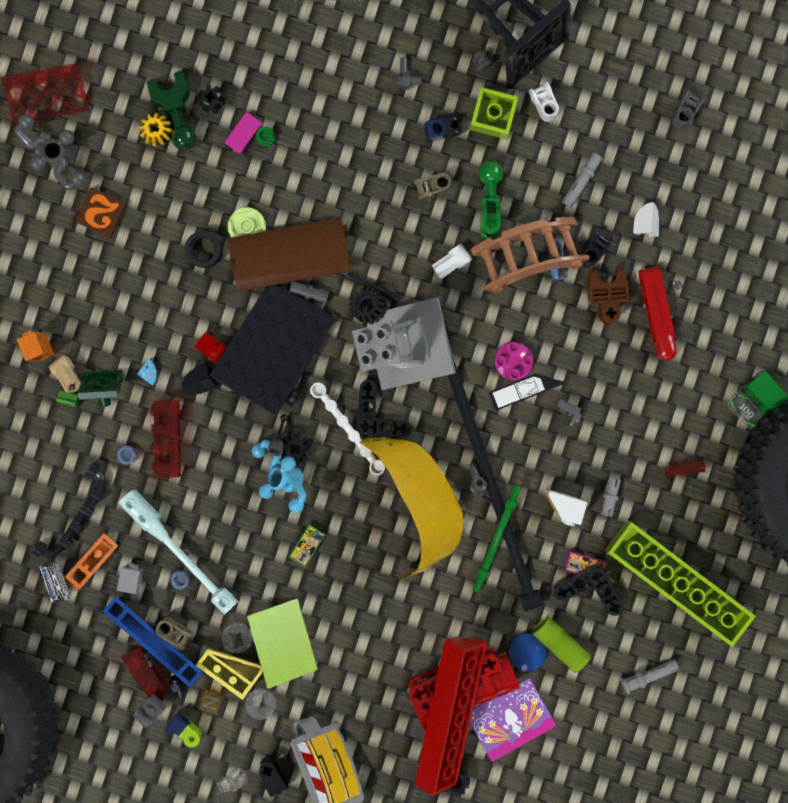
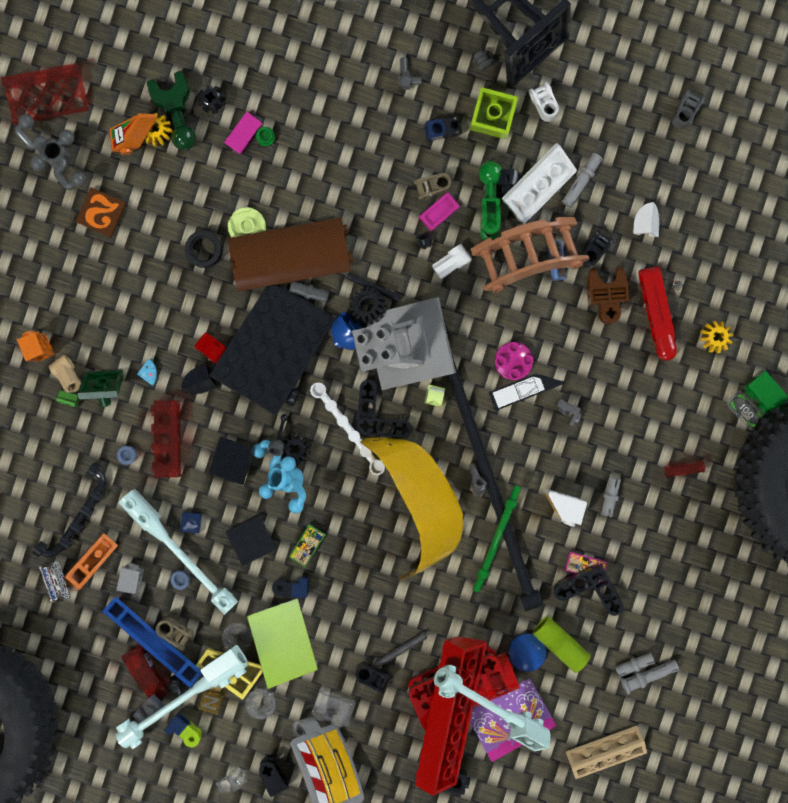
(131, 133): none -> orange slope
(191, 522): none -> dark blue tile
(215, 674): none -> light aqua bar
(231, 460): none -> black tile
(251, 540): none -> black tile
(286, 588): none -> leg
(342, 331): none -> blue cylinder
(342, 712): none -> clear brick
(374, 677): none -> black piece
(400, 650): none -> flat silver bar
(424, 240): none -> black hinge
(434, 395): none -> yellowish green leg
(439, 211): none -> dark pink tile
(505, 175): none -> black piece
(523, 728): none -> light aqua bar
(539, 184): none -> white tile
(606, 750): none -> tan fence
(635, 664): none -> light grey pin
(680, 583): lime brick -> none
(720, 344): none -> yellow gear

